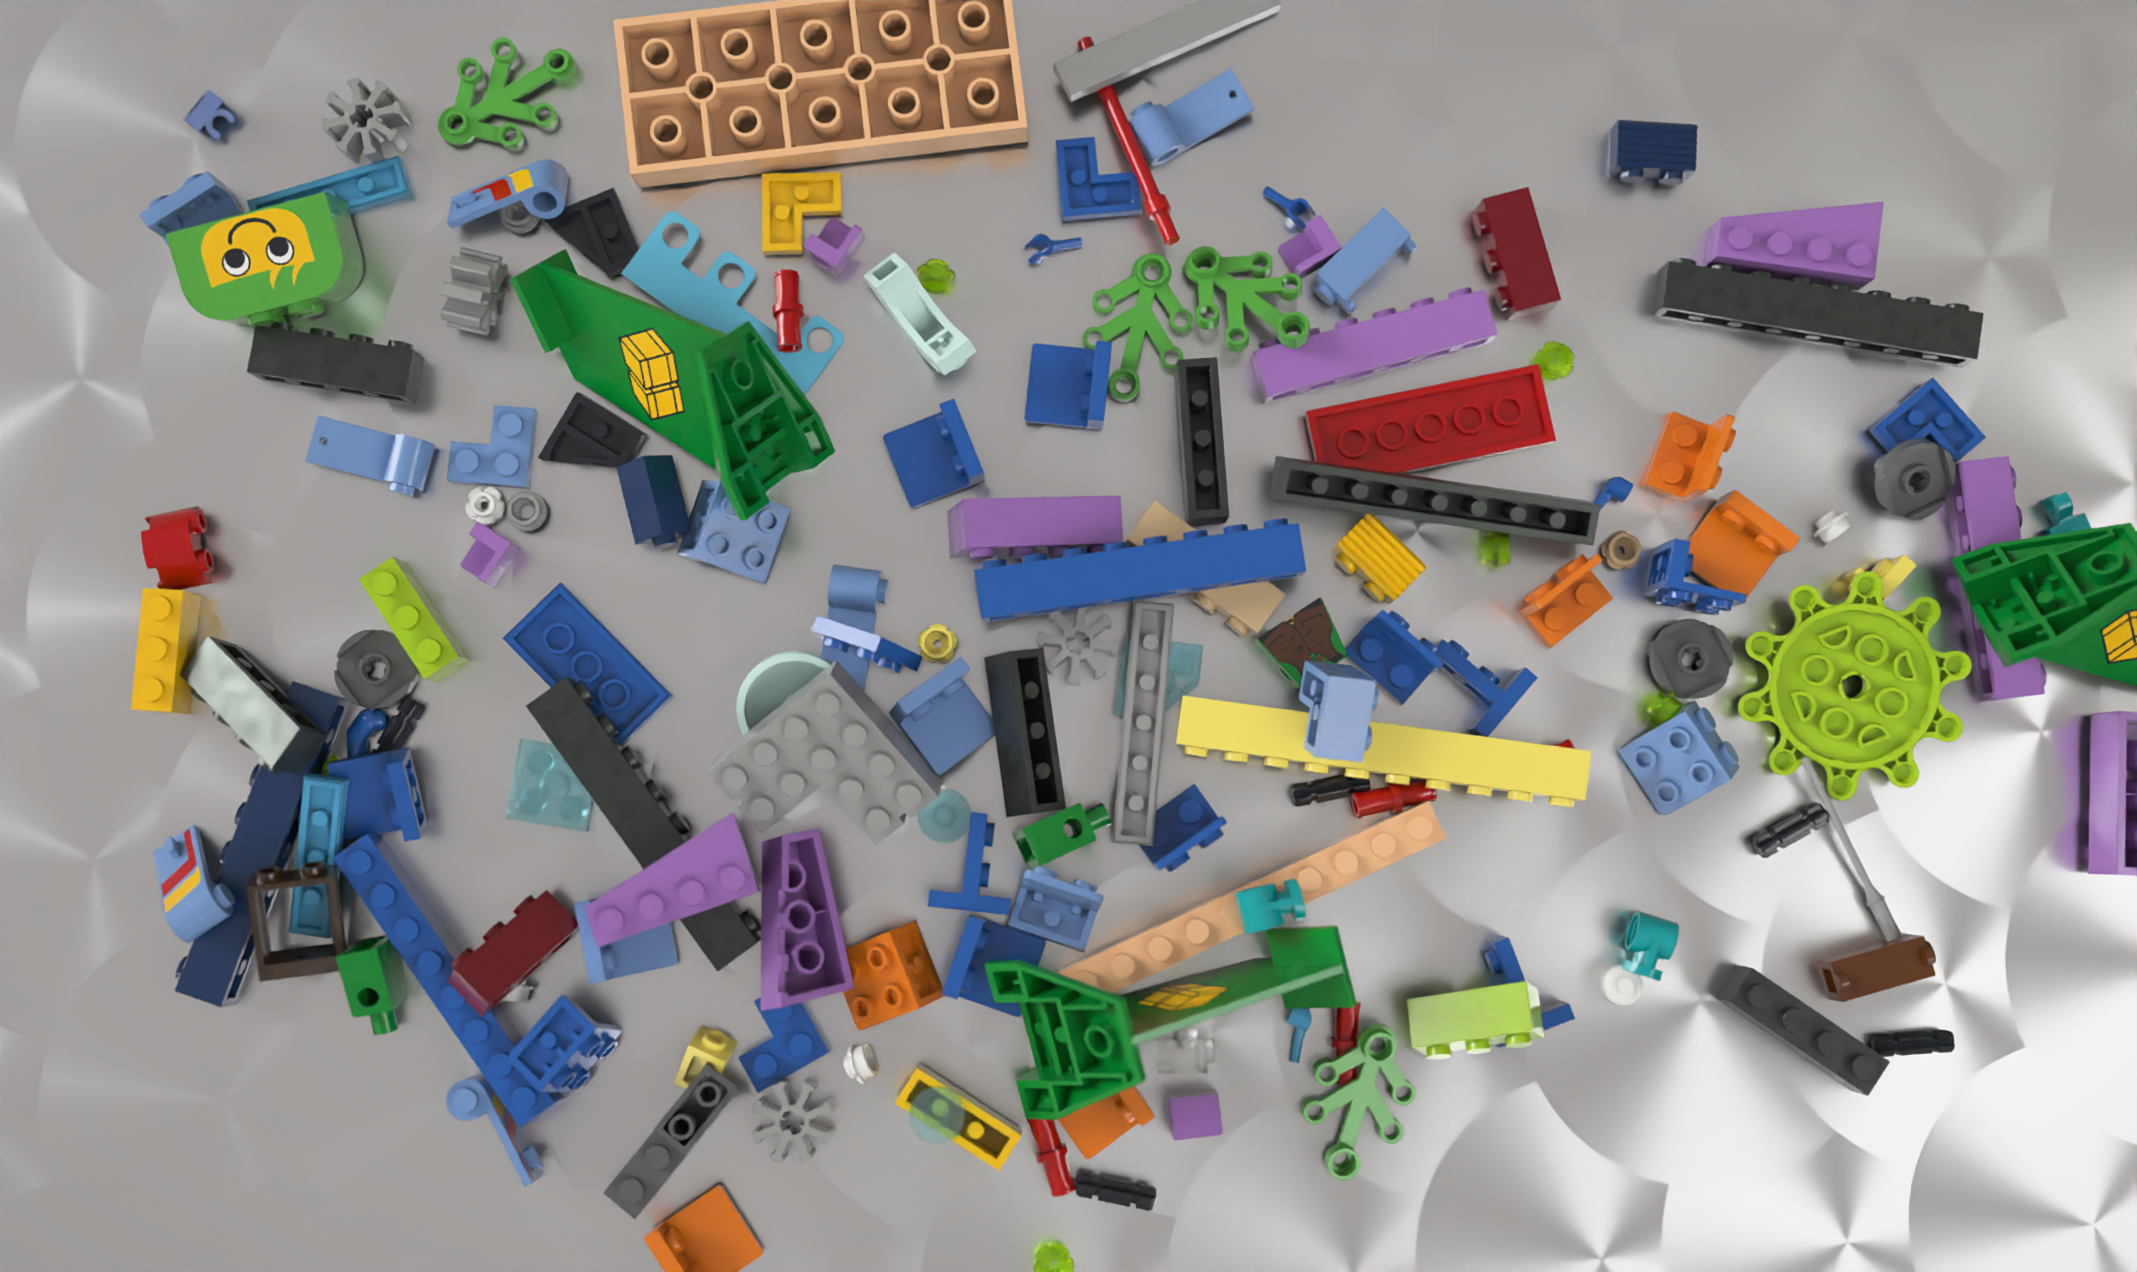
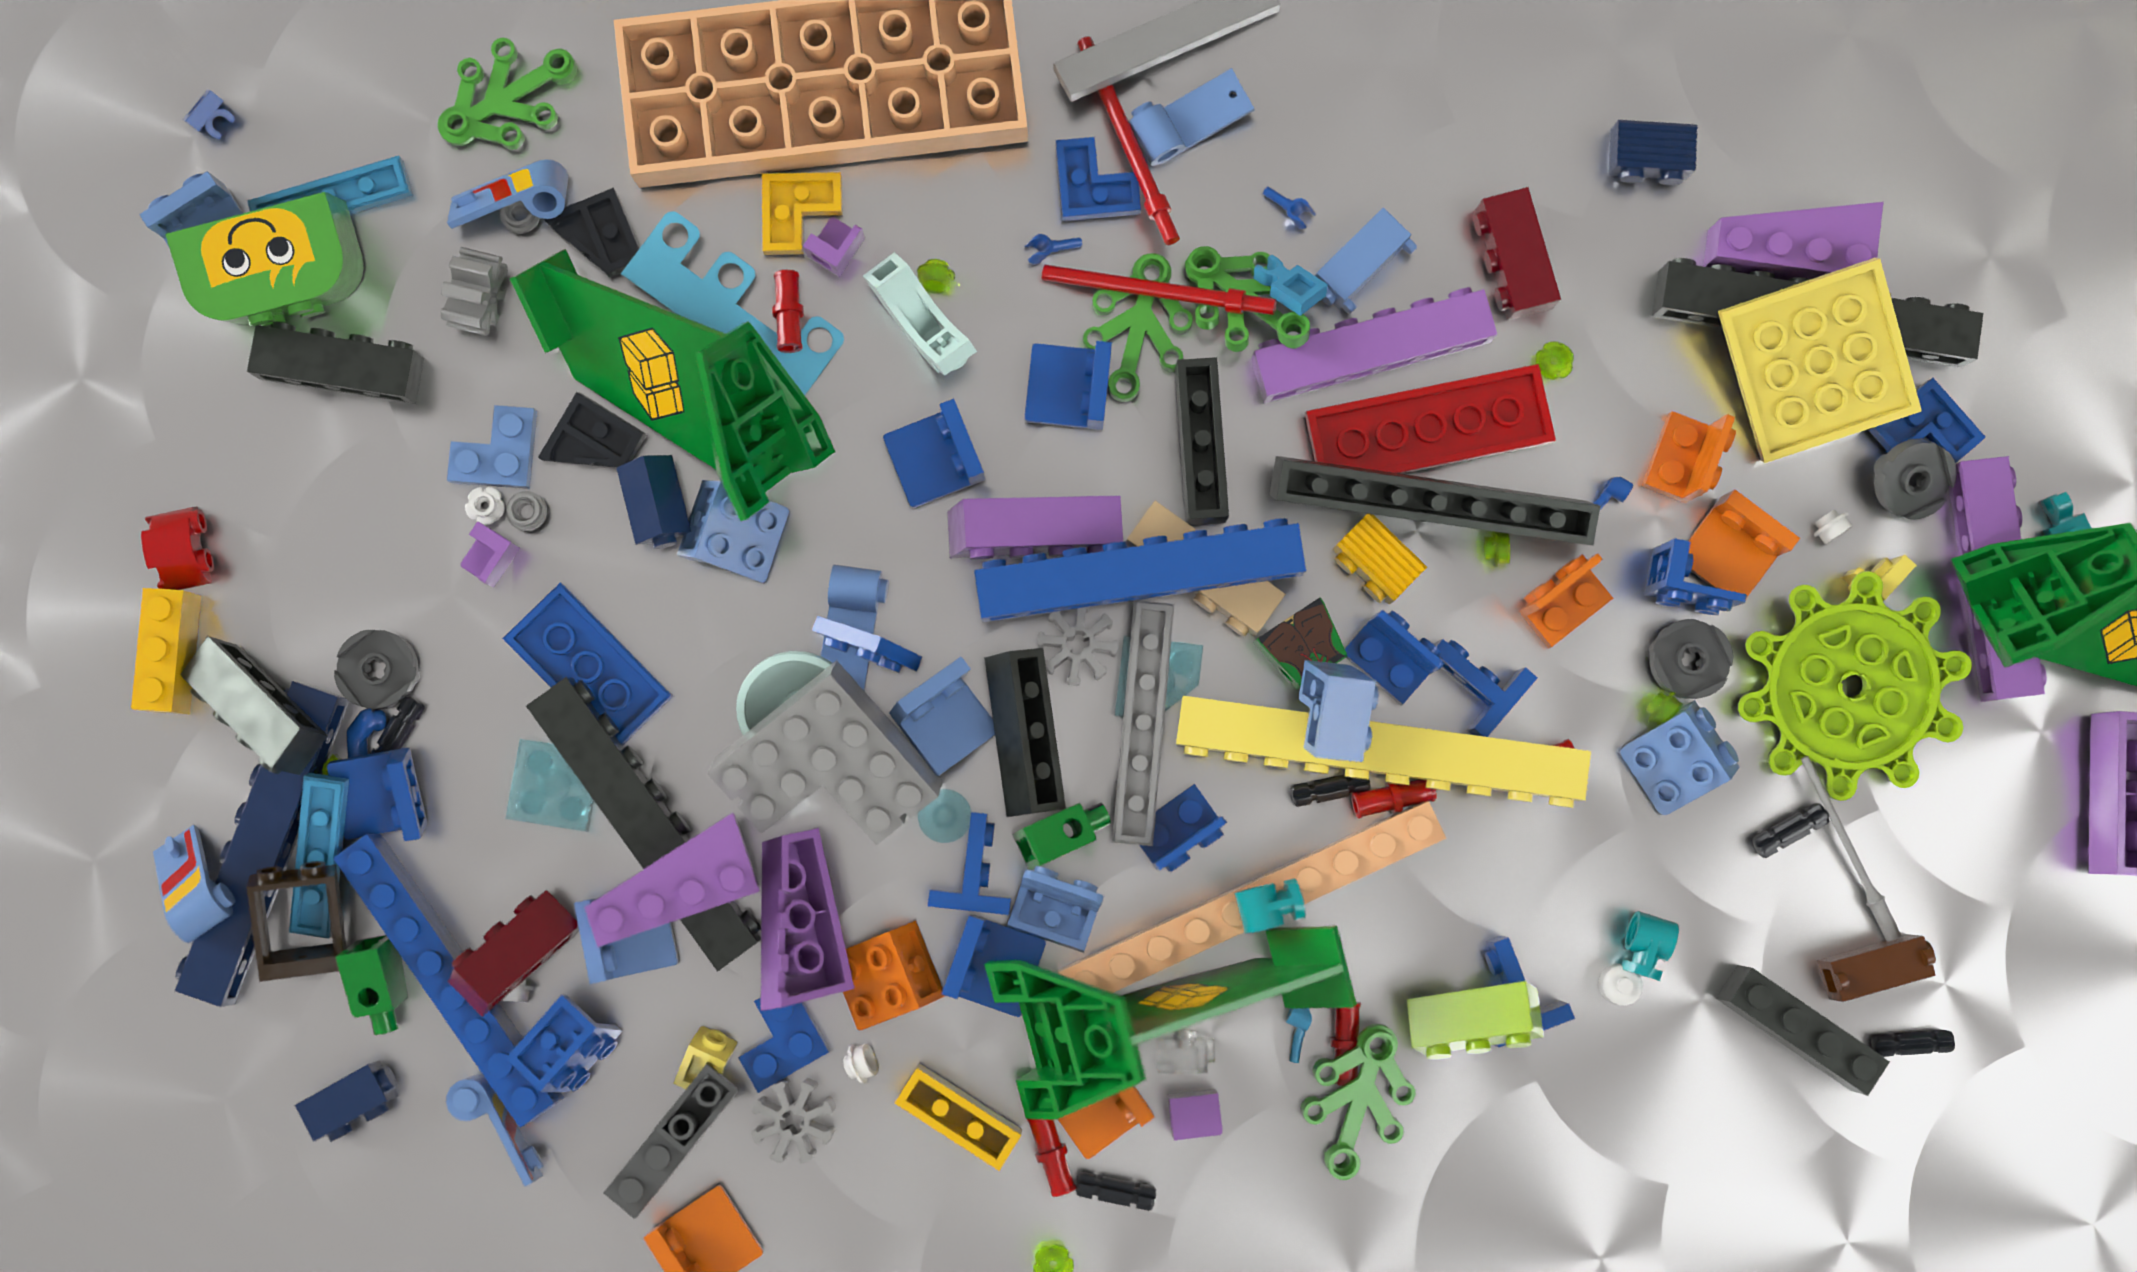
(350, 1098): none -> dark blue brick
(371, 454): medium blue door -> none
(383, 113): light grey gear -> none
(414, 619): lime brick -> none
(927, 639): light yellow plate -> none
(936, 1115): clear light blue piece -> none
(1233, 301): none -> red bar
(1292, 288): none -> dark azure plate
(1309, 248): medium lavender panel -> none
(1629, 543): tan plate -> none
(1820, 360): none -> light yellow plate

